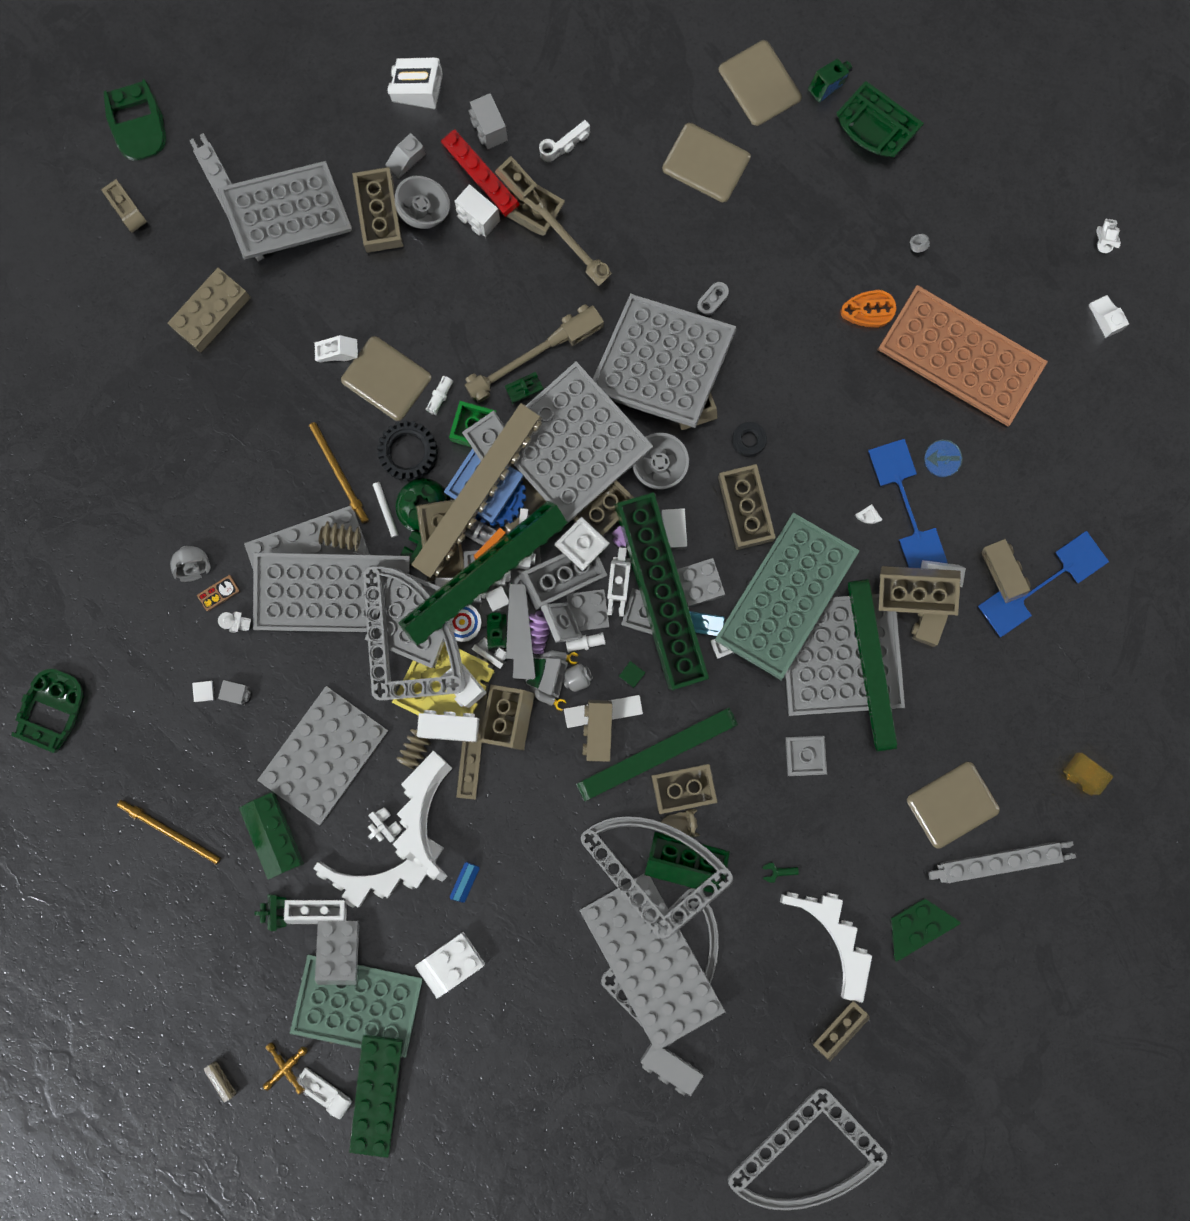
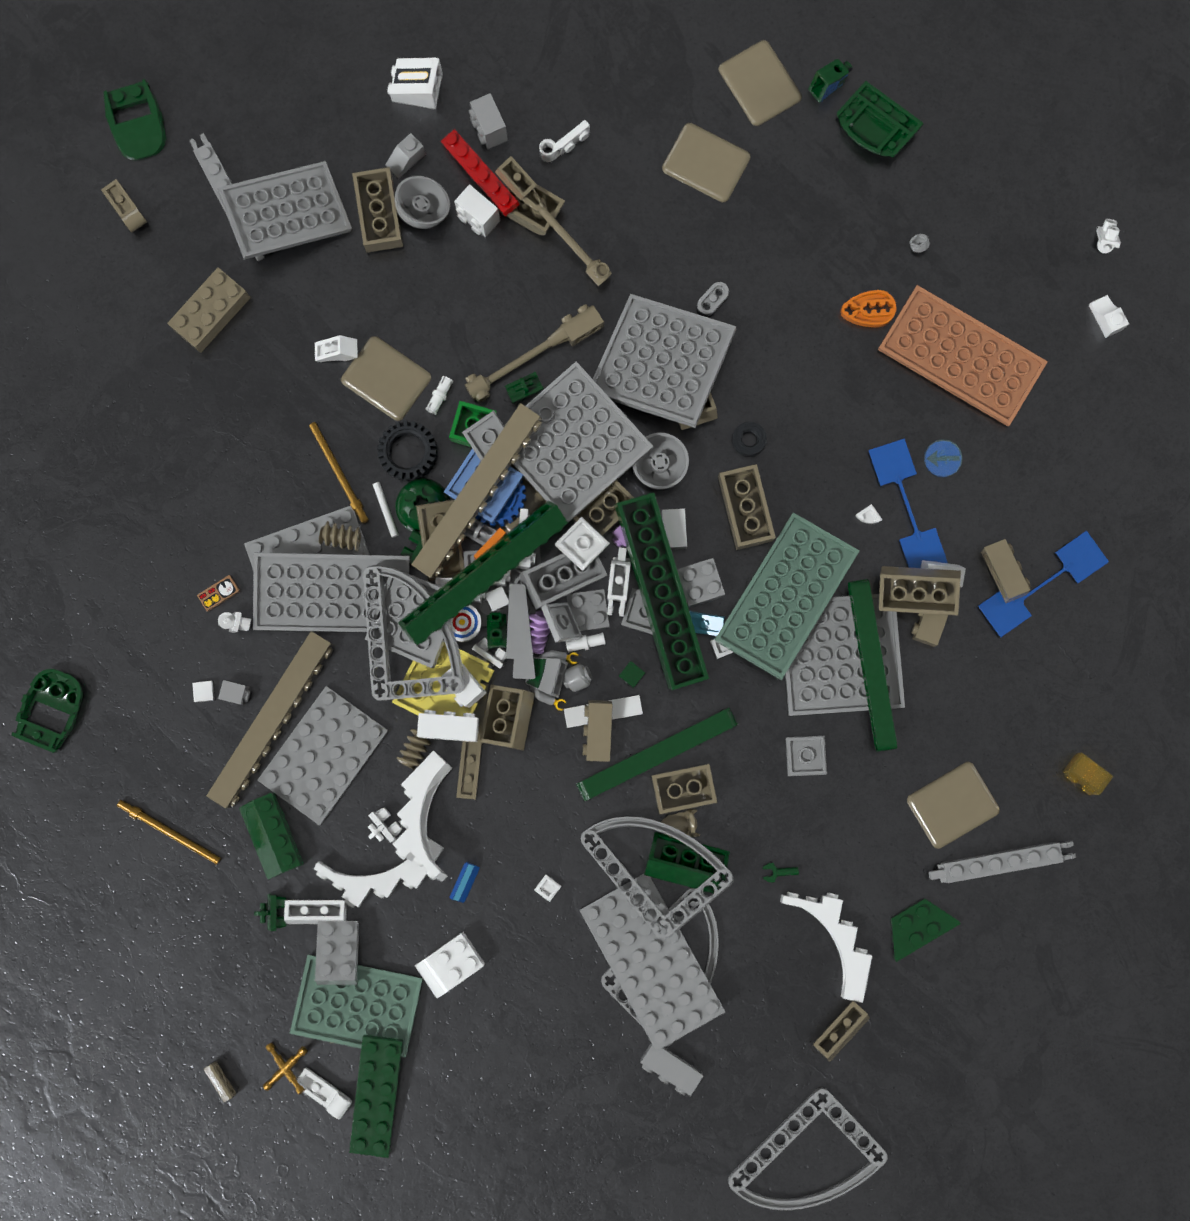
(189, 563): light grey cylinder -> none
(270, 720): none -> dark tan brick
(547, 888): none -> white tile

